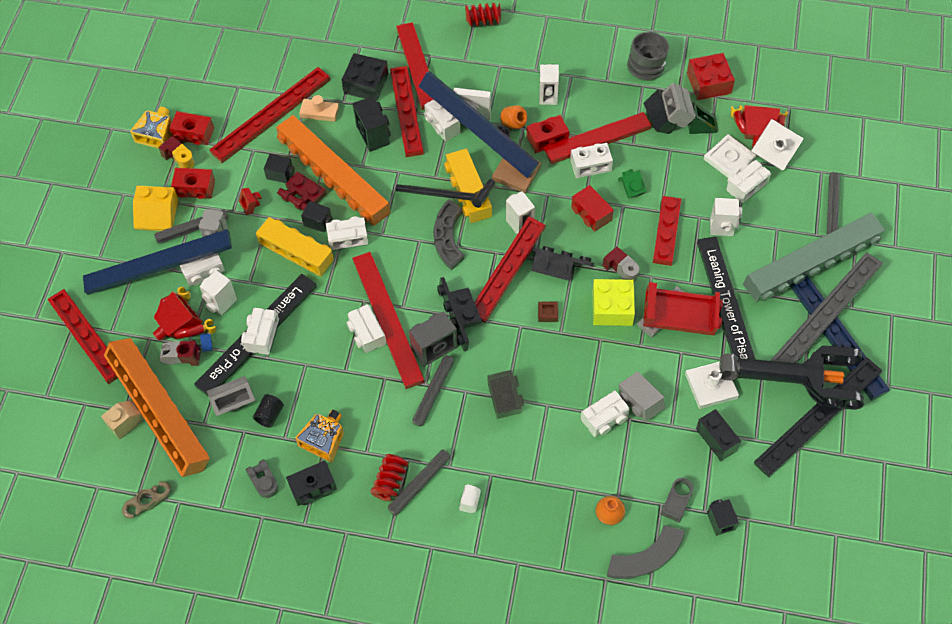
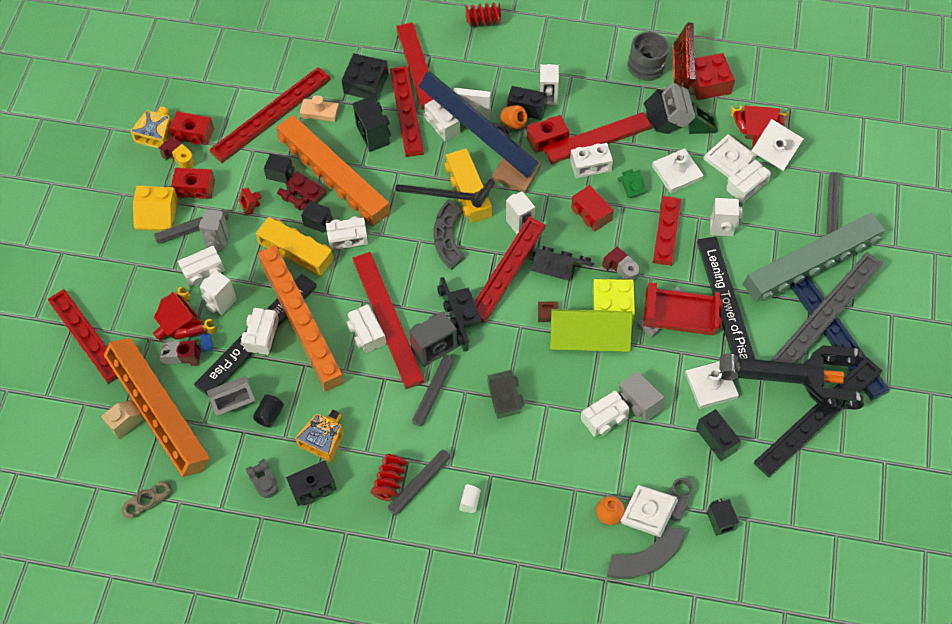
(157, 262): dark blue tile -> none
(300, 318): none -> orange brick
(531, 100): none -> black brick
(591, 330): none -> lime tile
(649, 510): none -> white tile
(677, 170): none -> white tile
(684, 57): none -> clear red tile

